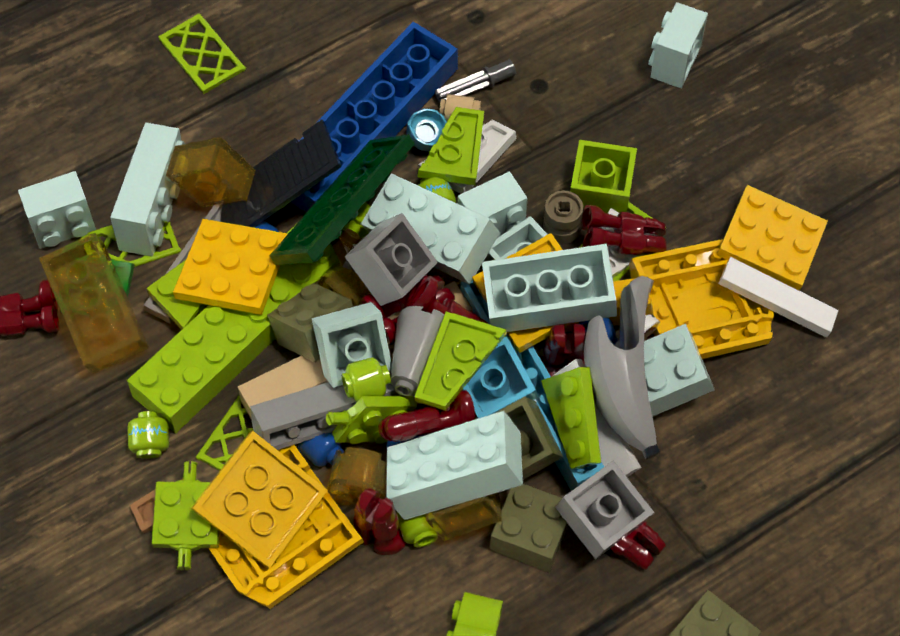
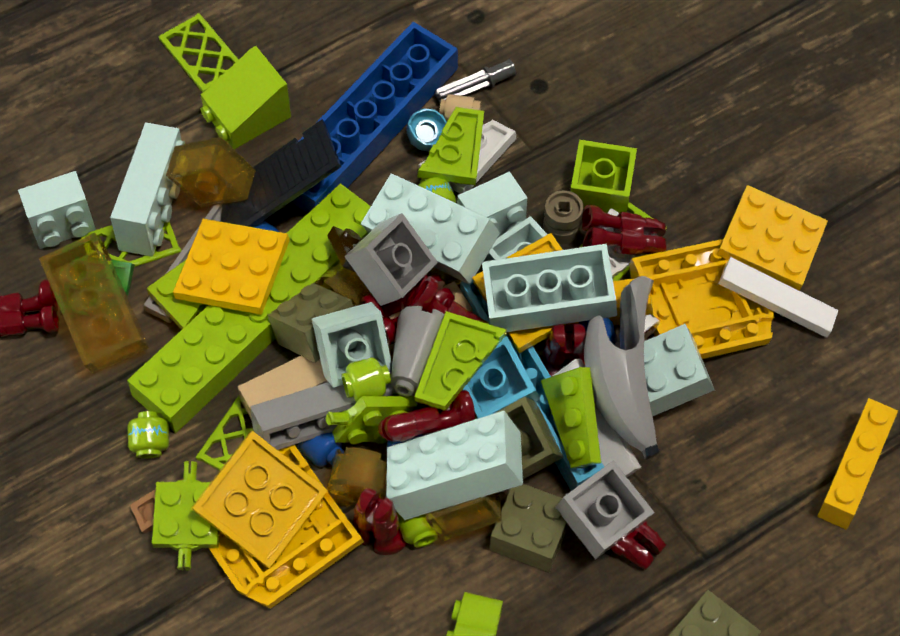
(246, 99): none -> lime slope
(342, 201): dark green plate -> none
(677, 44): light aqua brick -> none
(857, 464): none -> yellow brick

